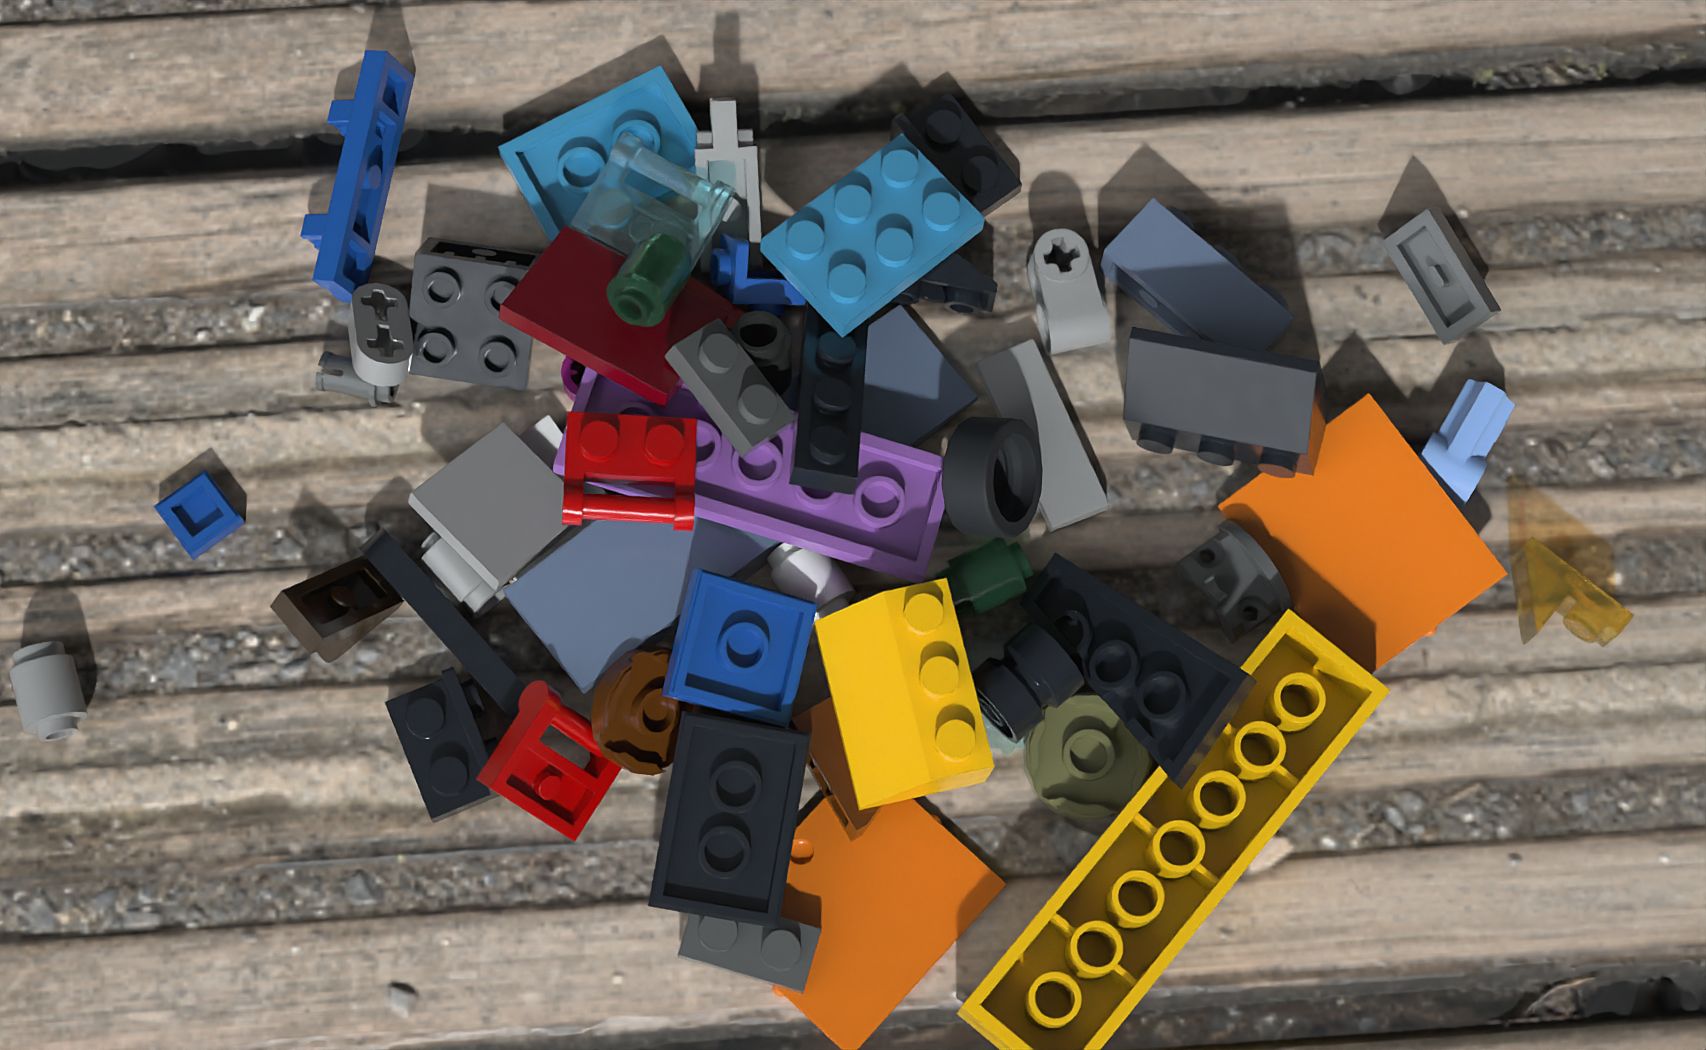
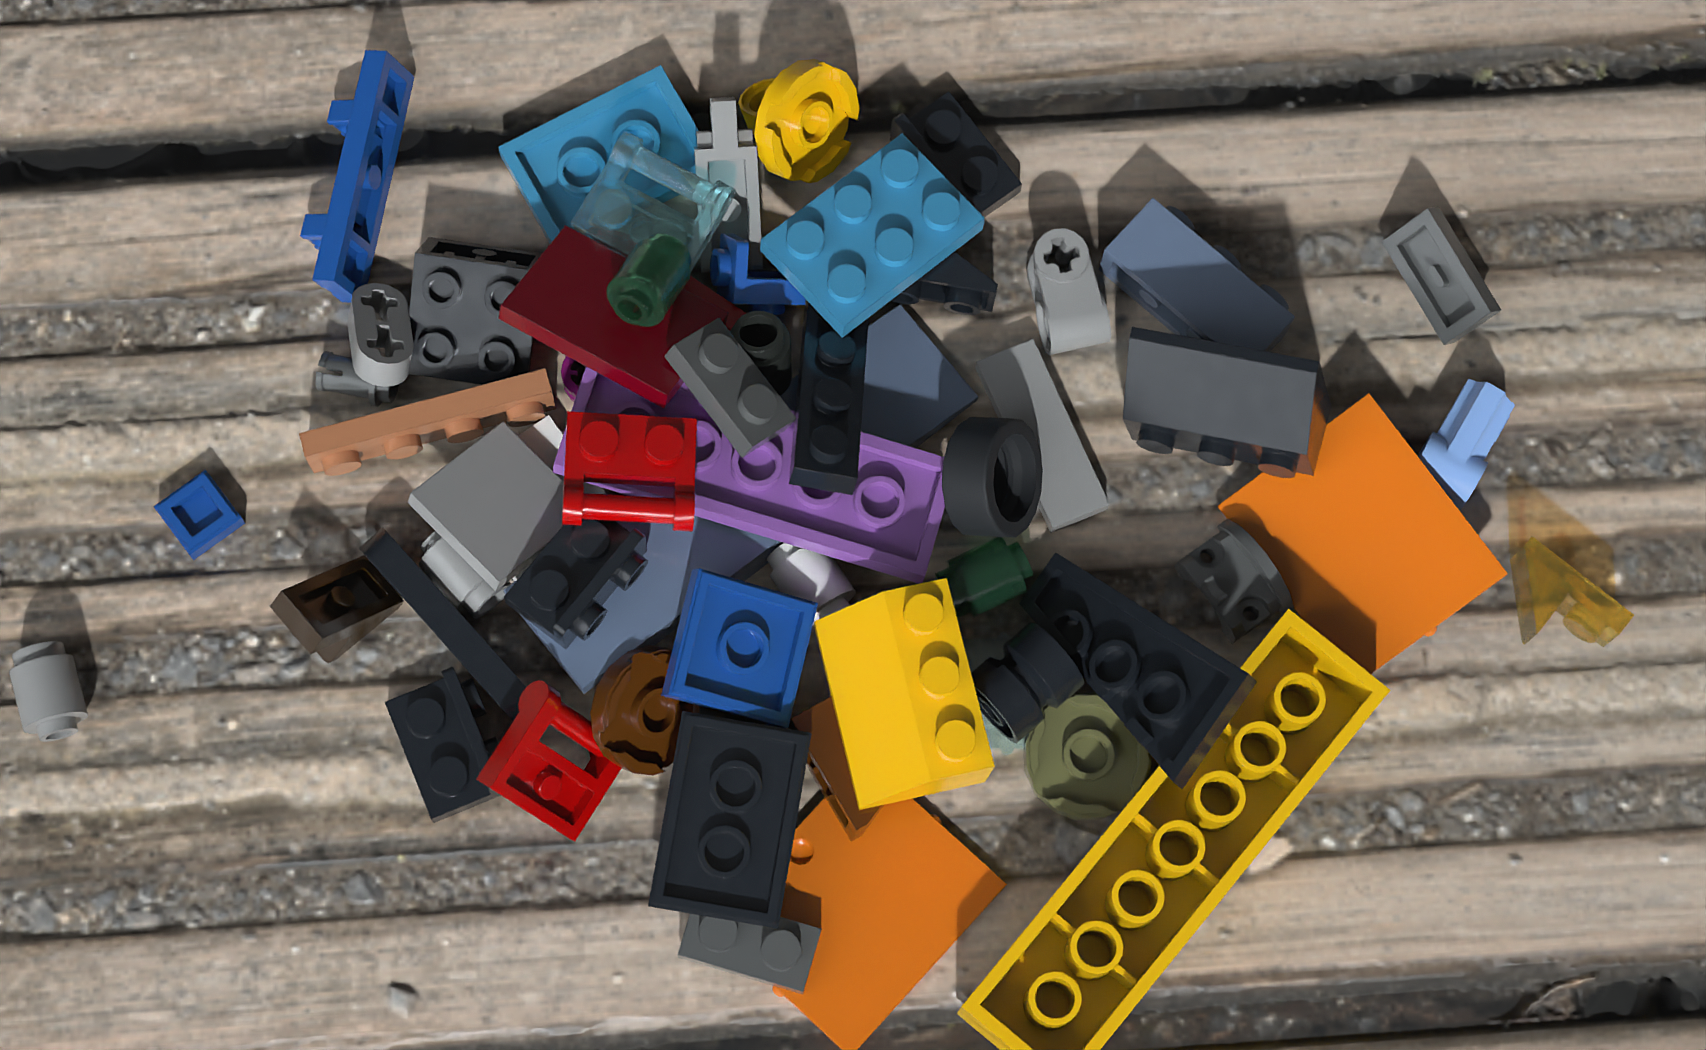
(406, 428): none -> nougat plate
(576, 576): none -> black bracket
(801, 119): none -> yellow tile

